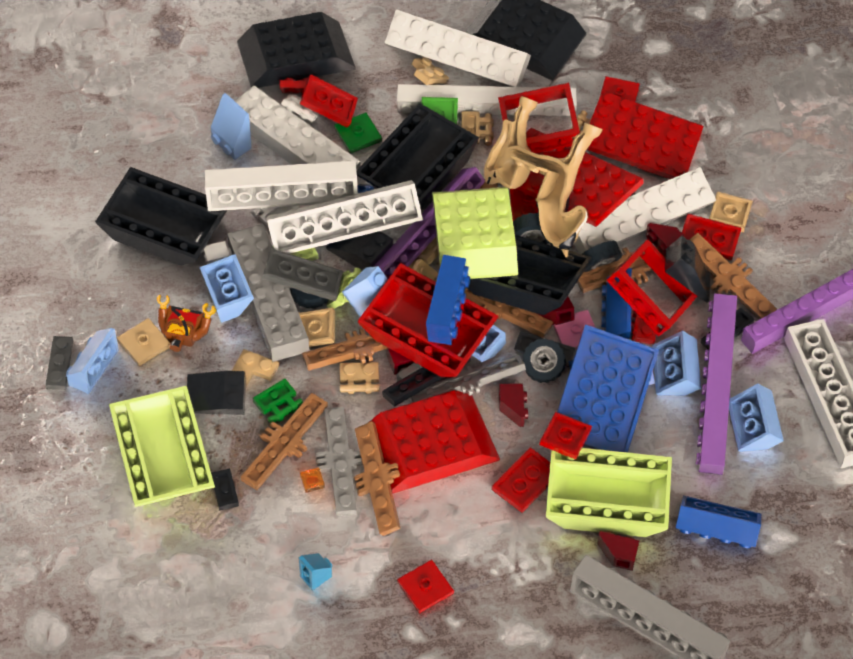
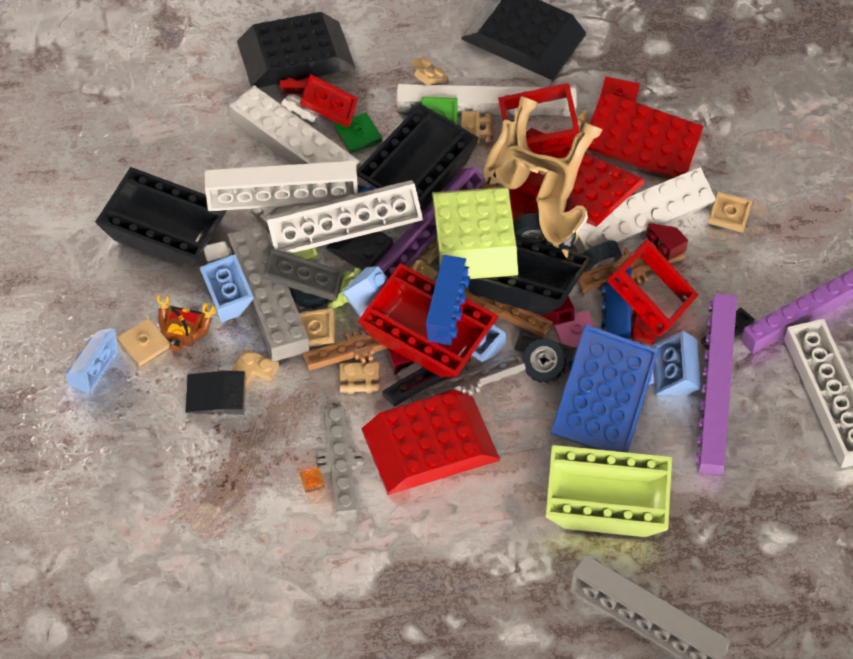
(59, 362): dark grey plate -> none
(161, 446): yellowish green slope -> none
(224, 489): black plate -> none
(231, 128): light blue slope -> none
(274, 397): green plate -> none
(283, 441): medium nougat hinge -> none
(314, 569): dark azure slope -> none
(377, 478): medium nougat hinge -> none
(425, 586): red plate -> none
(457, 49): white brick -> none
(512, 402): dark red slope -> none
(524, 480): red plate -> none
(565, 435): red plate -> none
(618, 549): dark red slope -> none
(687, 267): black slope -> none
(718, 234): red plate -> none
(719, 521): blue slope -> none
(732, 278): medium nougat hinge -> none
(755, 419): light blue slope -> none

